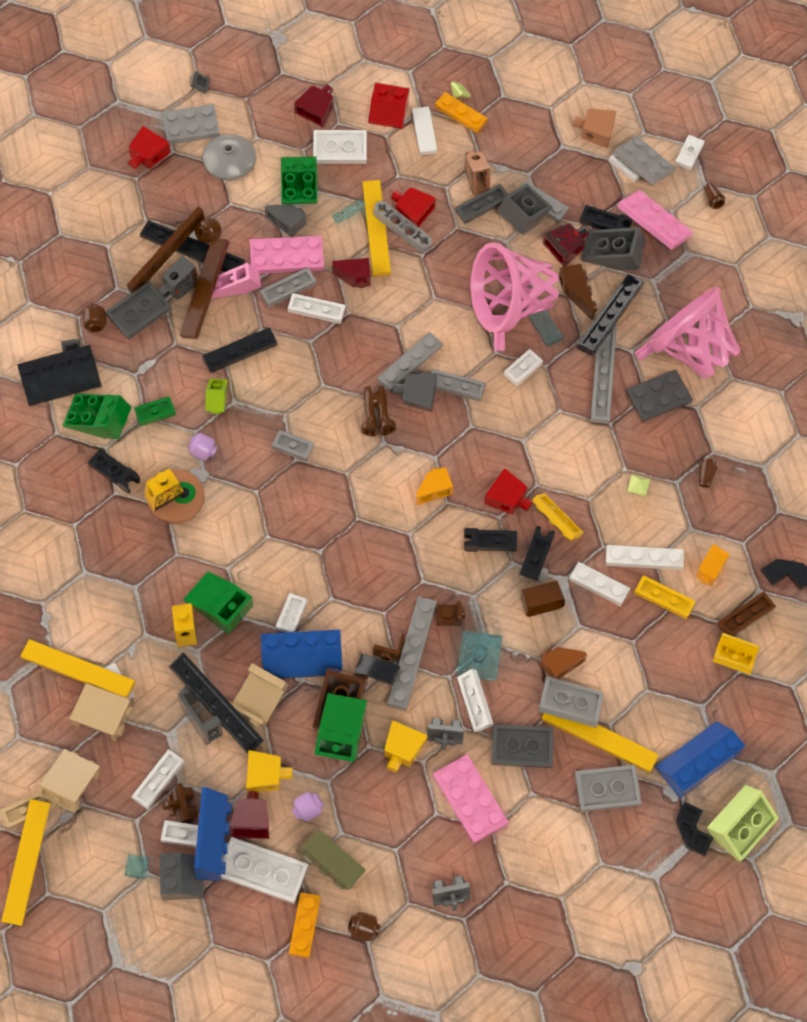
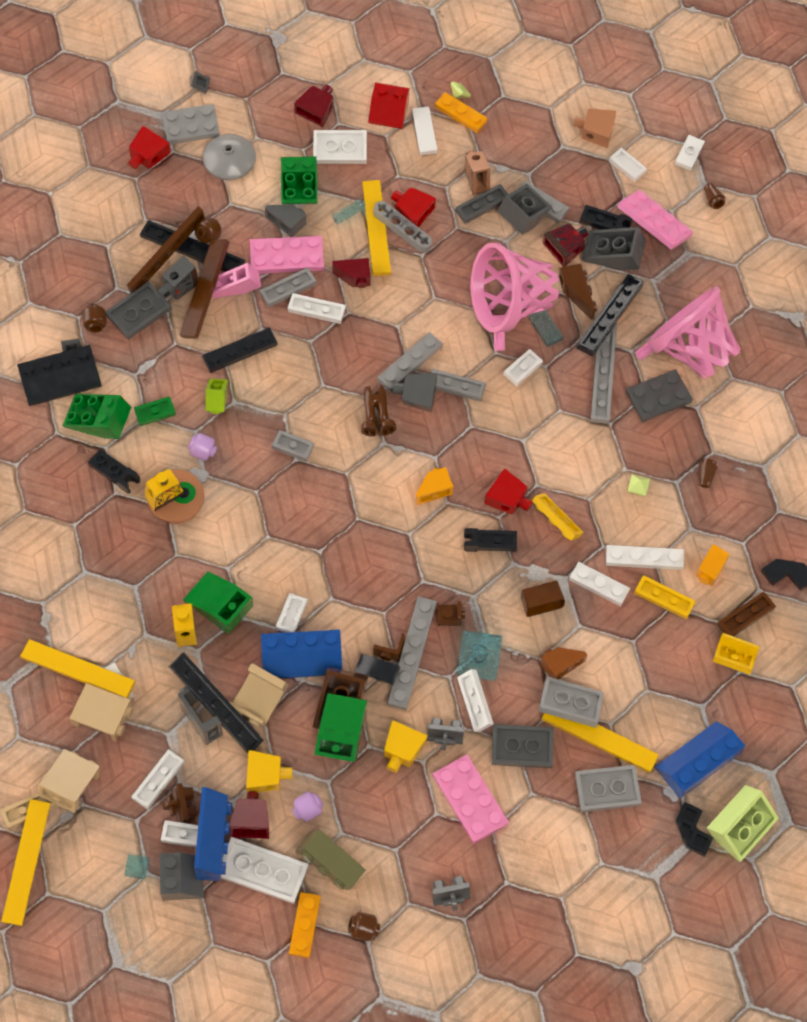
(536, 554): black plate -> none
(644, 160): light grey plate -> none

